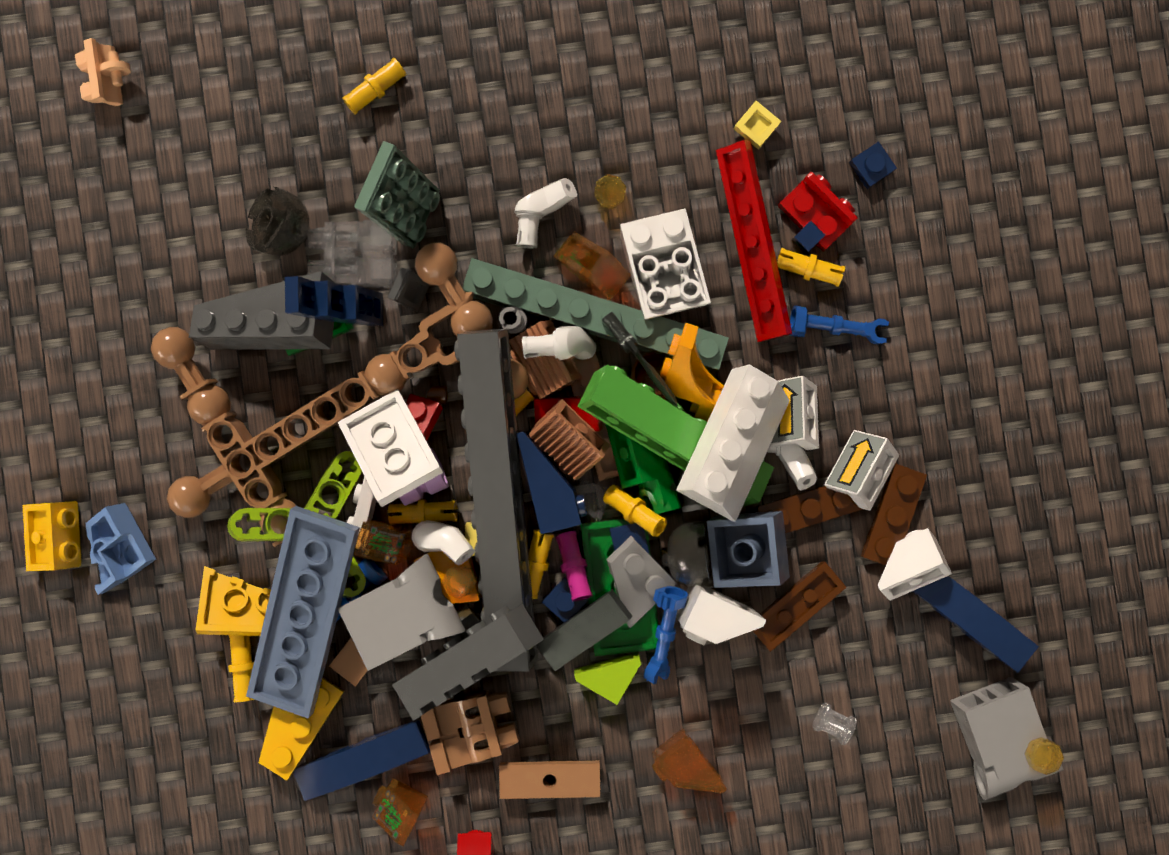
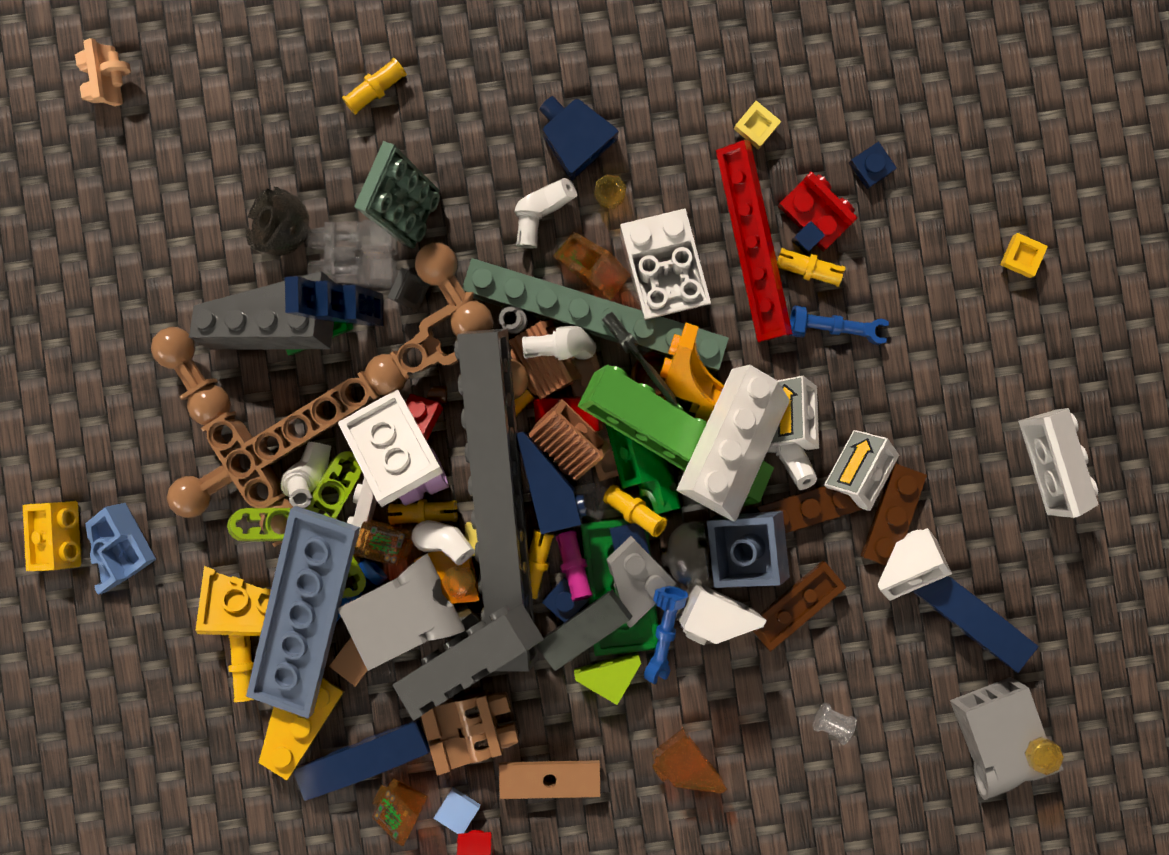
(306, 474): none -> white arm
(457, 811): none -> light blue tile
(576, 134): none -> dark blue torso
(1023, 255): none -> yellow plate
(1059, 463): none -> white slope

